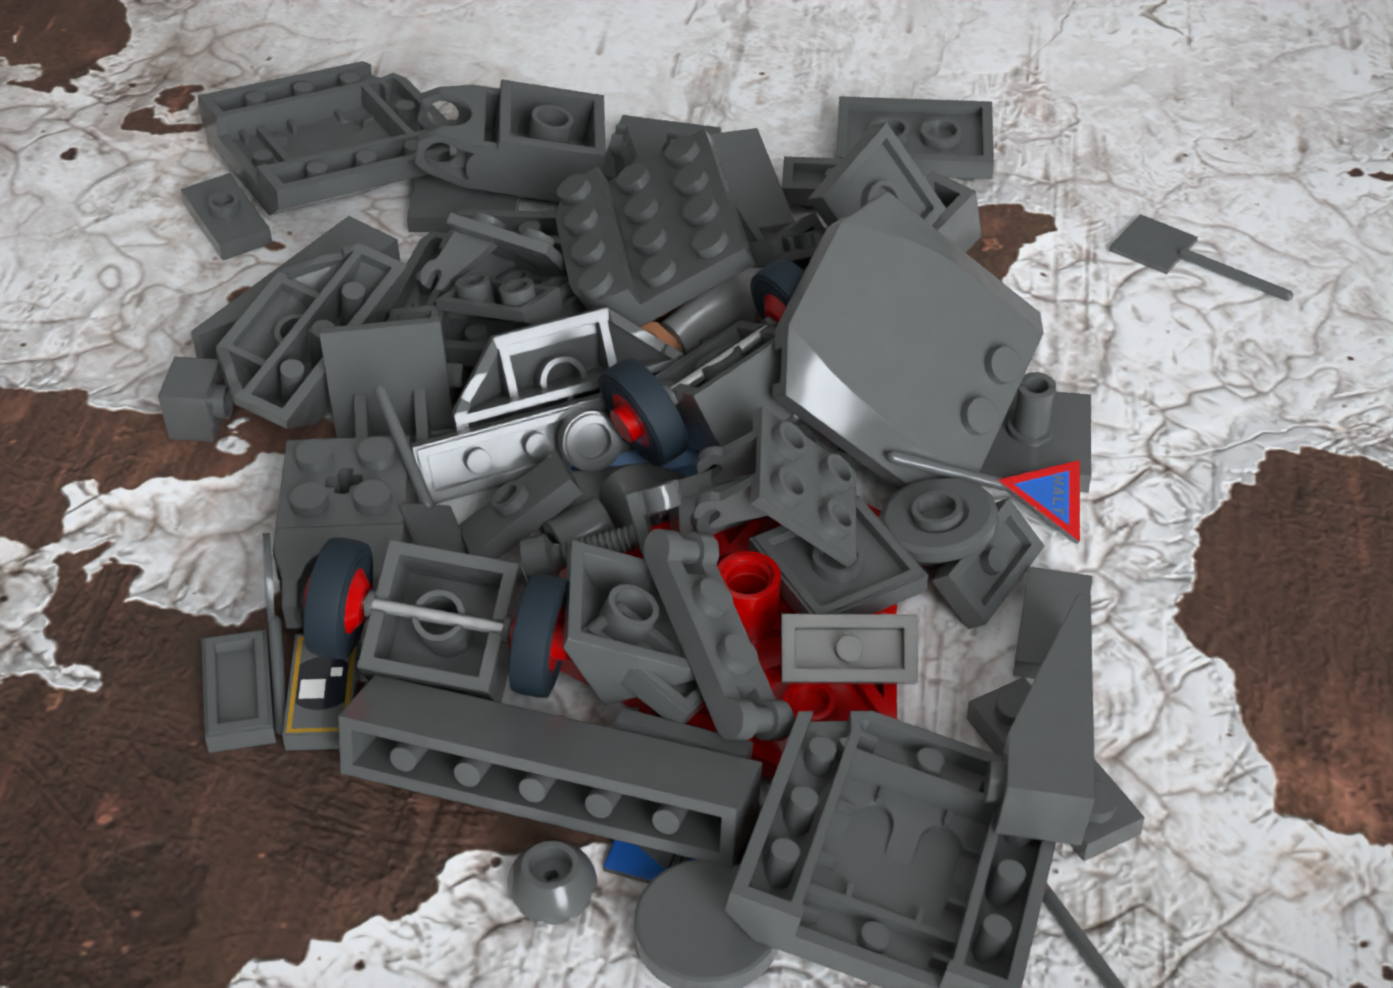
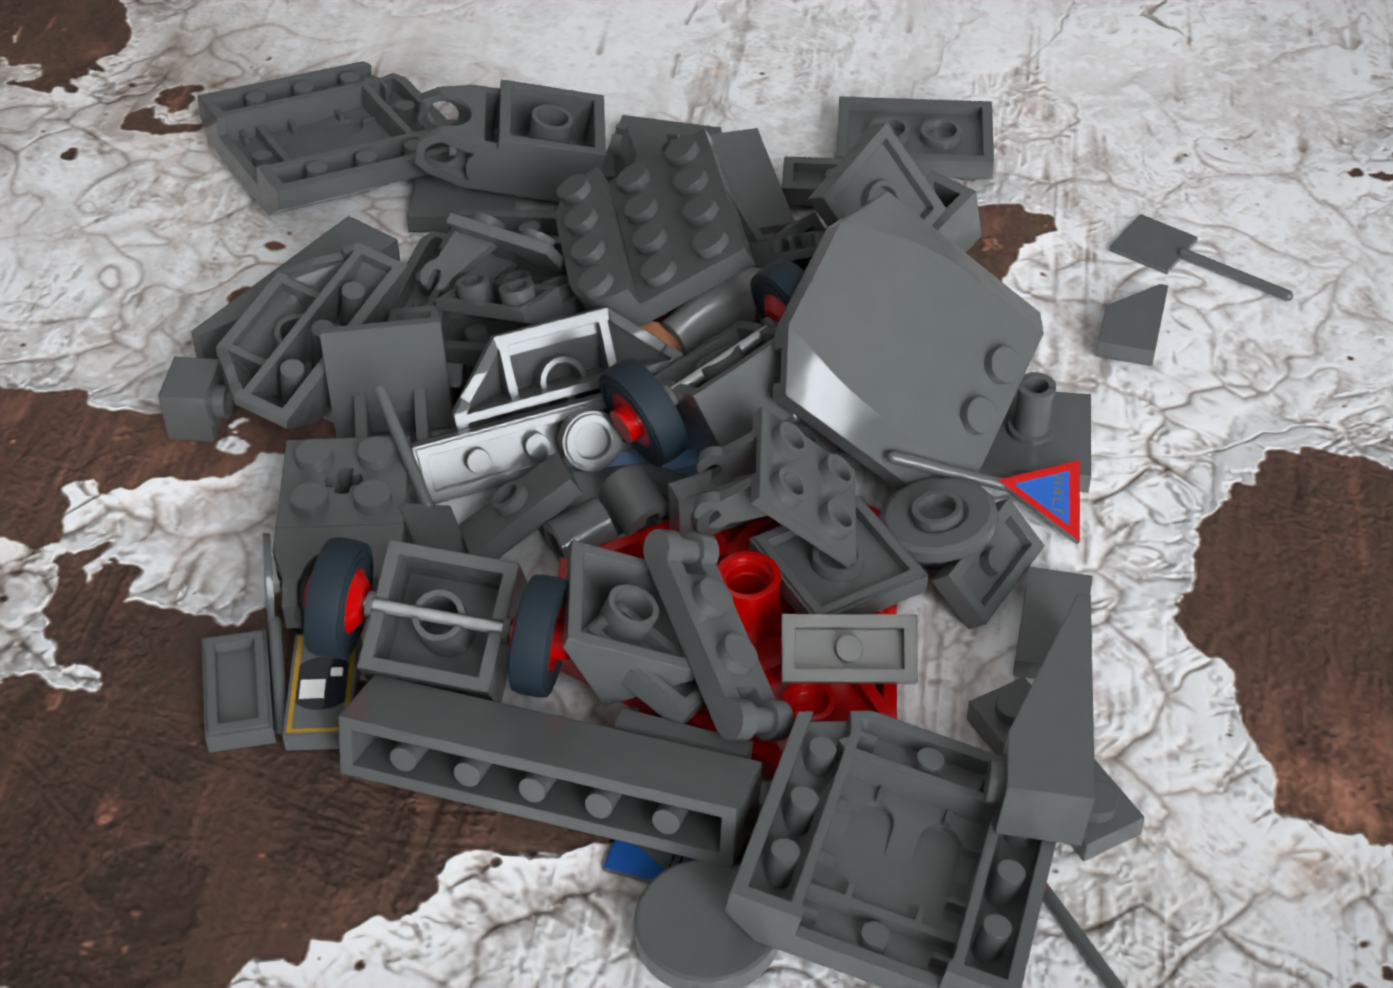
(226, 216): dark grey plate -> none
(546, 558): dark grey bar -> none
(552, 900): dark grey plate -> none
(1133, 326): none -> dark grey tile

